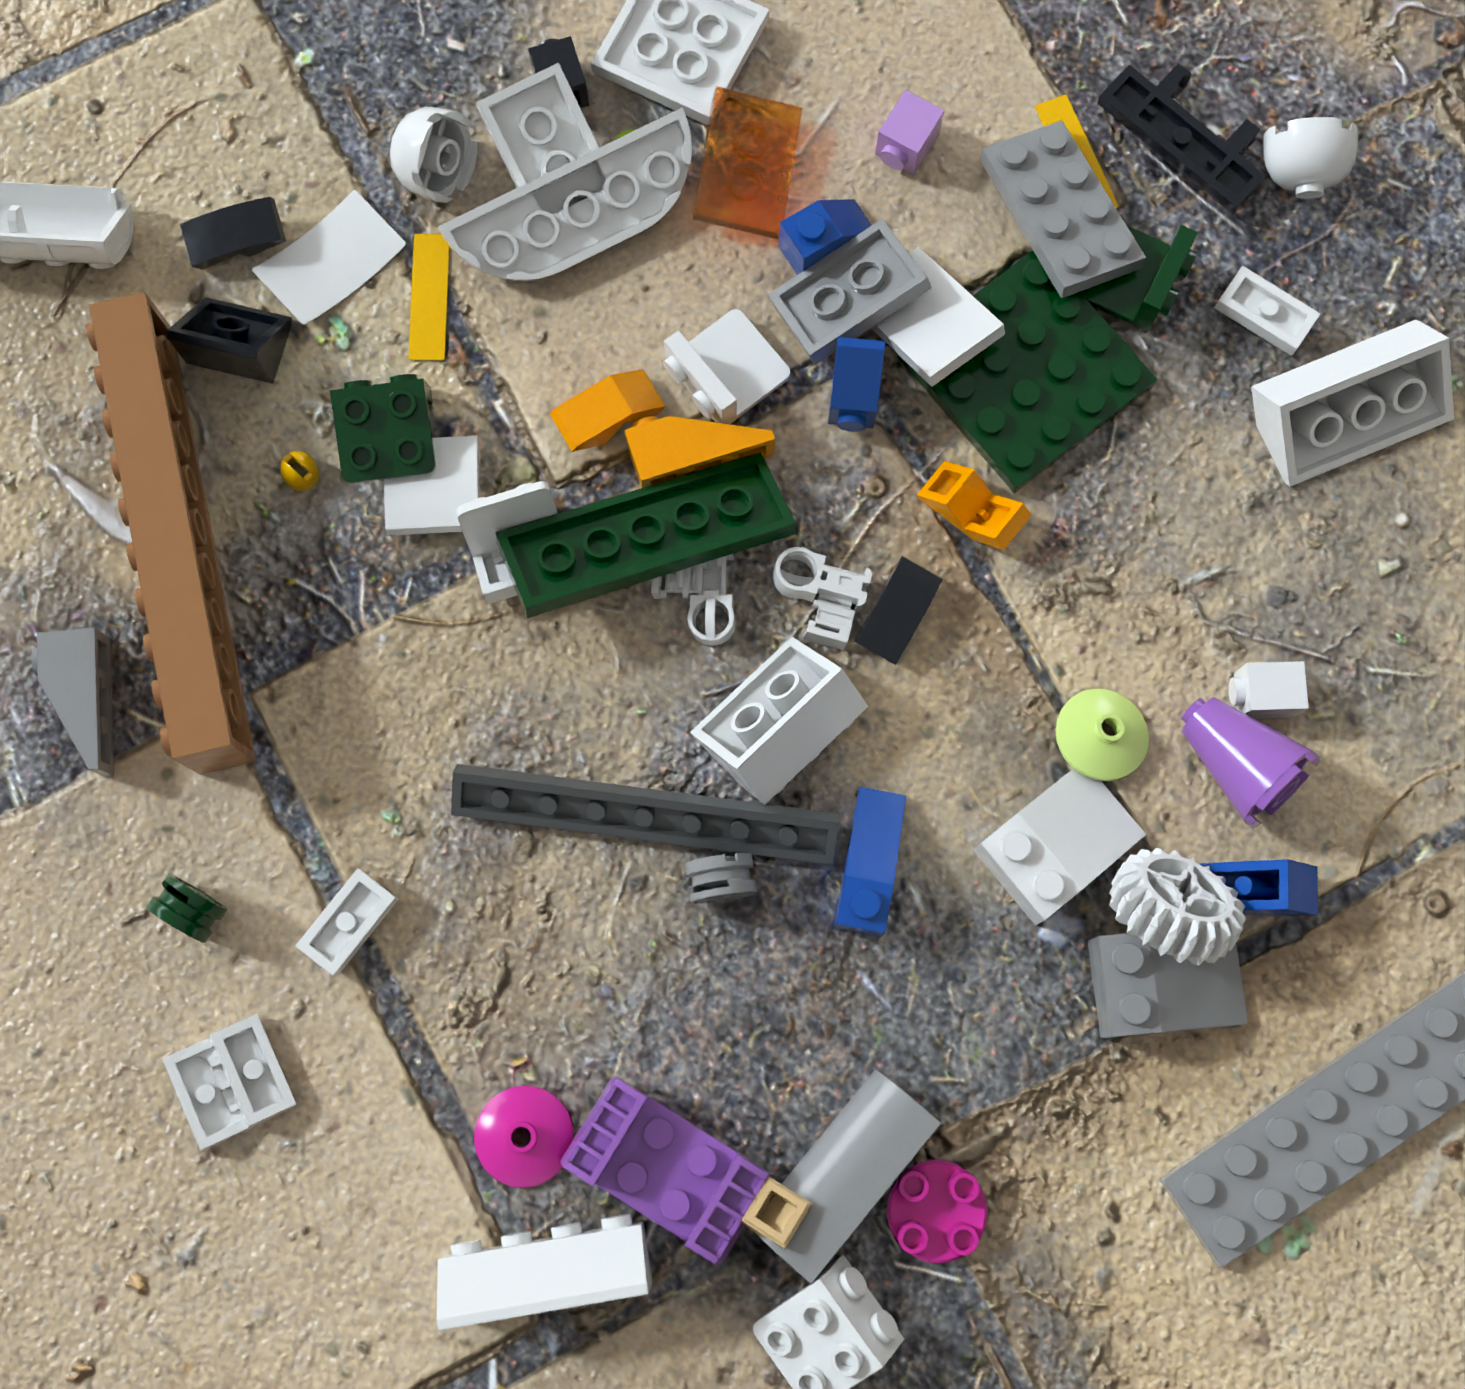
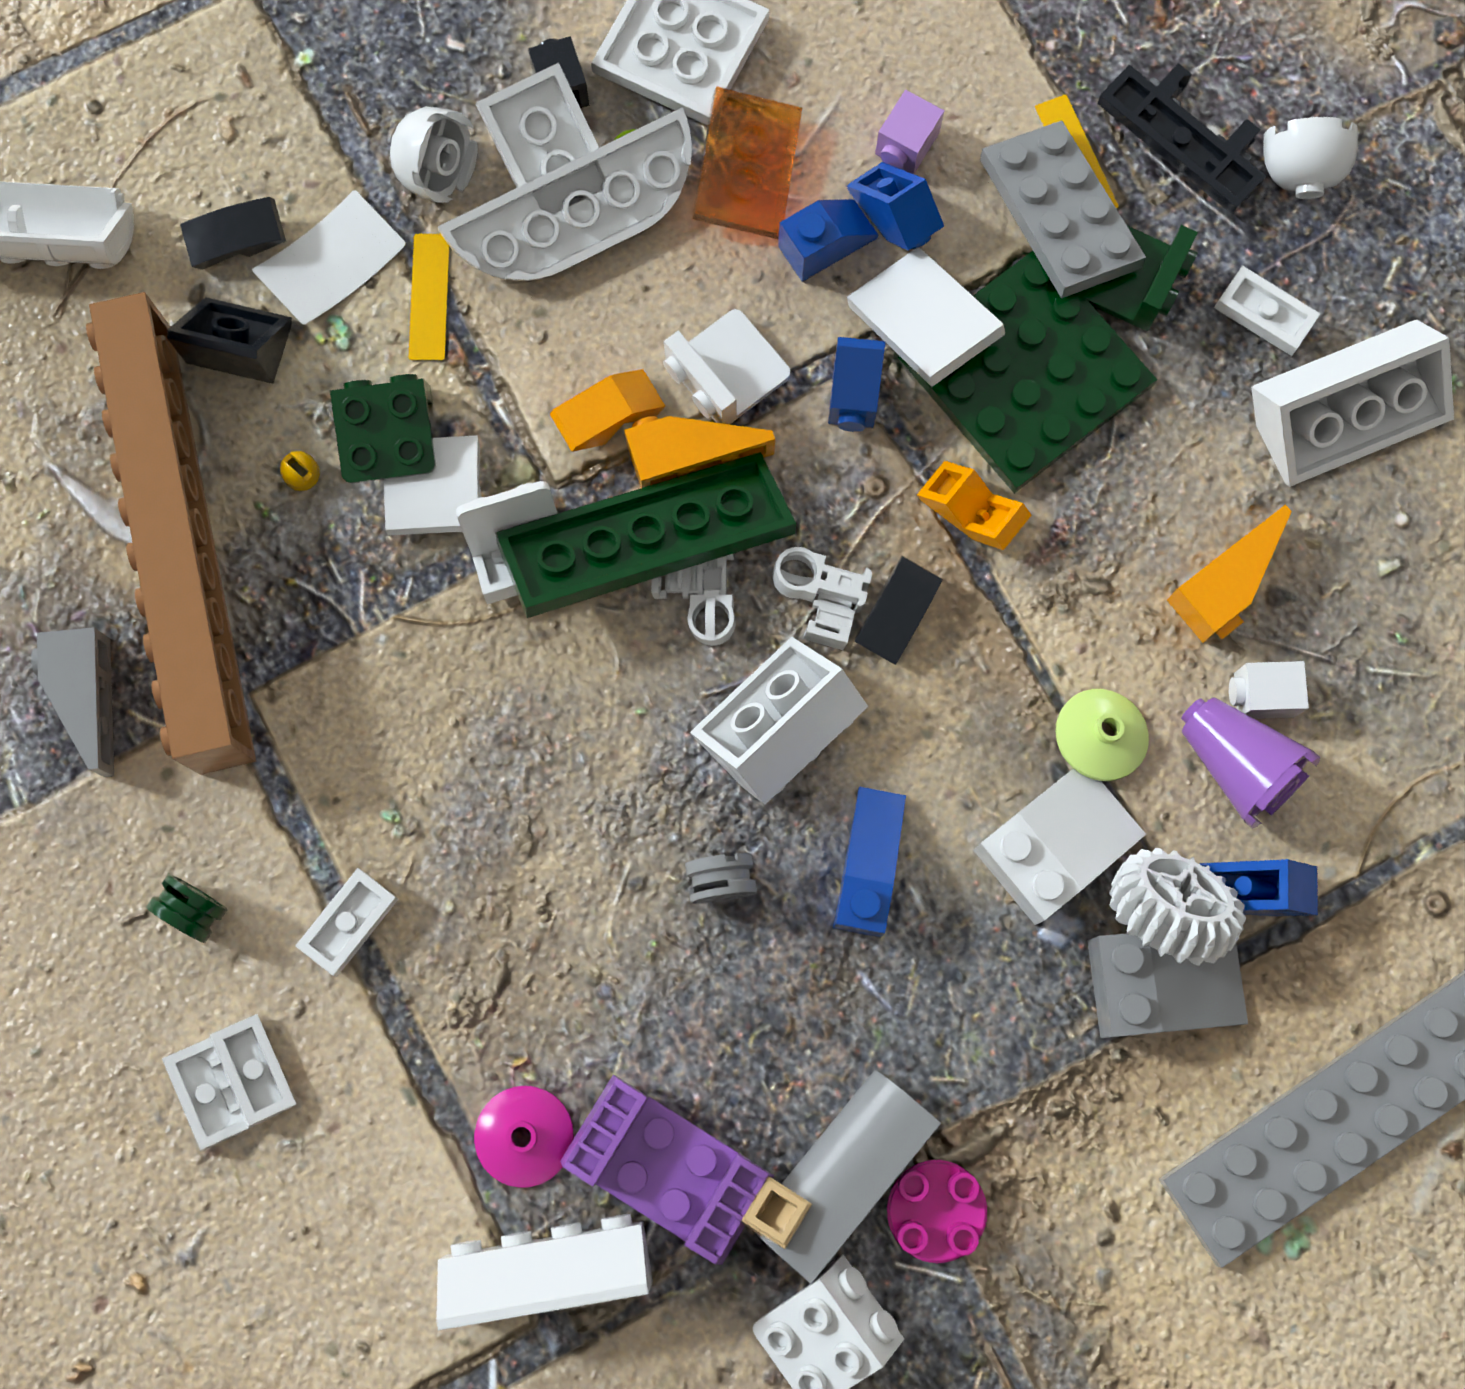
(644, 814): dark grey plate -> none
(849, 291): light grey plate -> none
(897, 205): none -> blue slope
(1227, 585): none -> light orange slope

